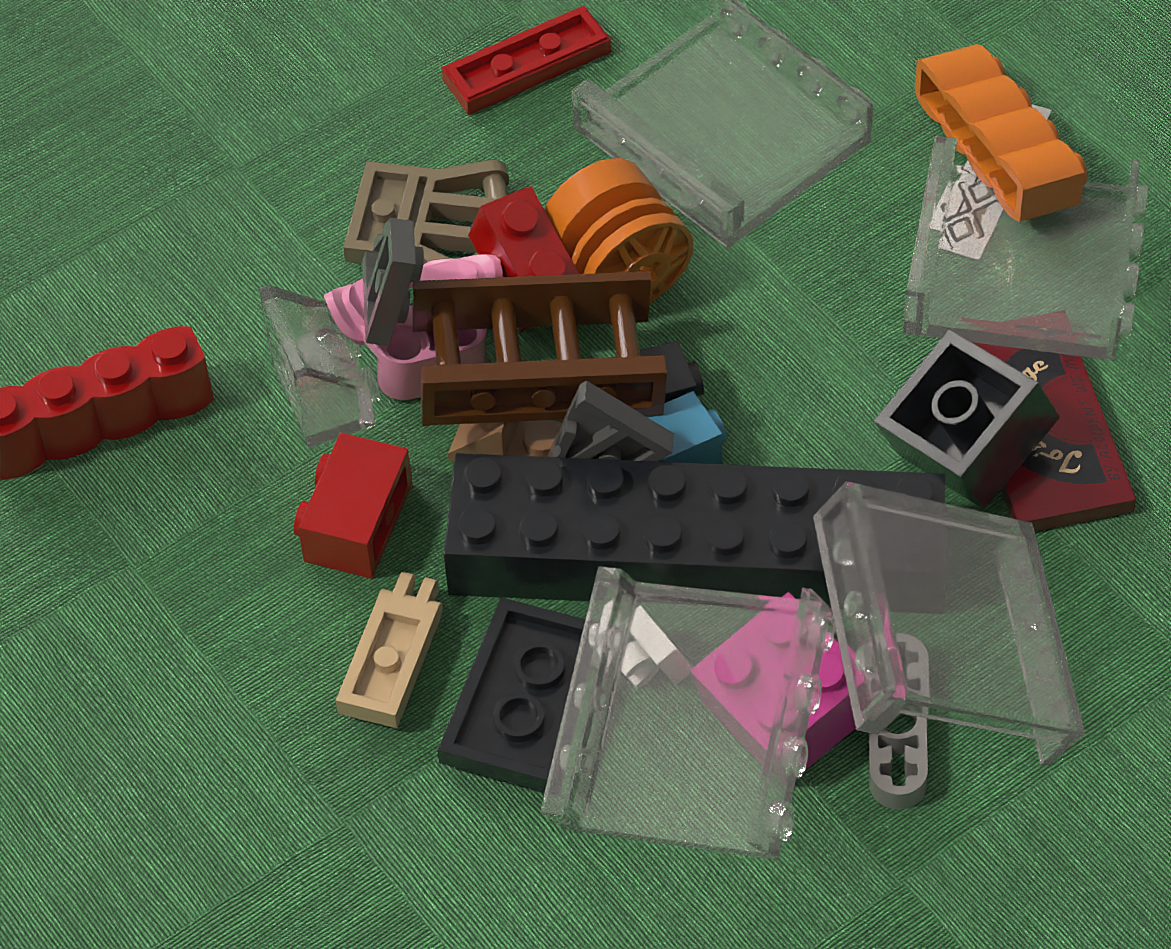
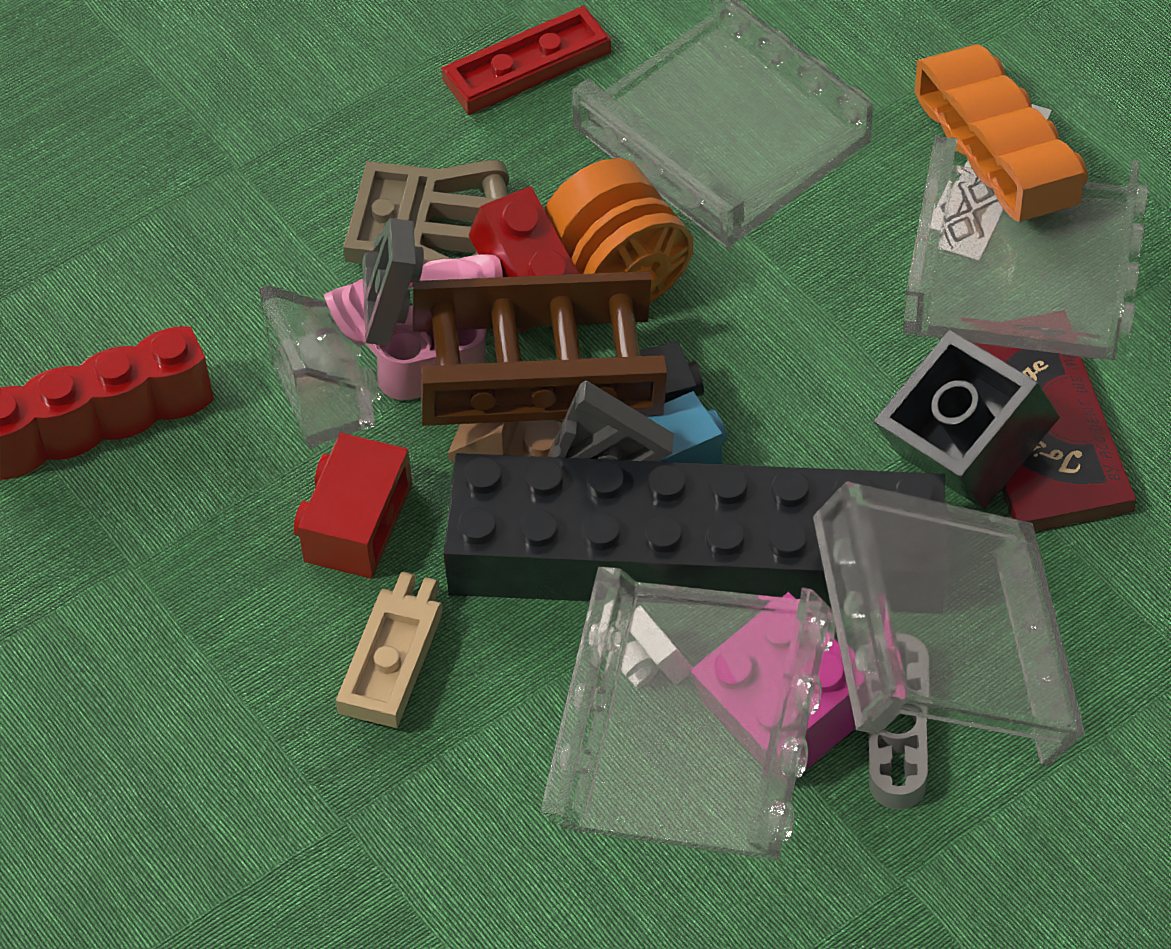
(514, 696): black plate -> none

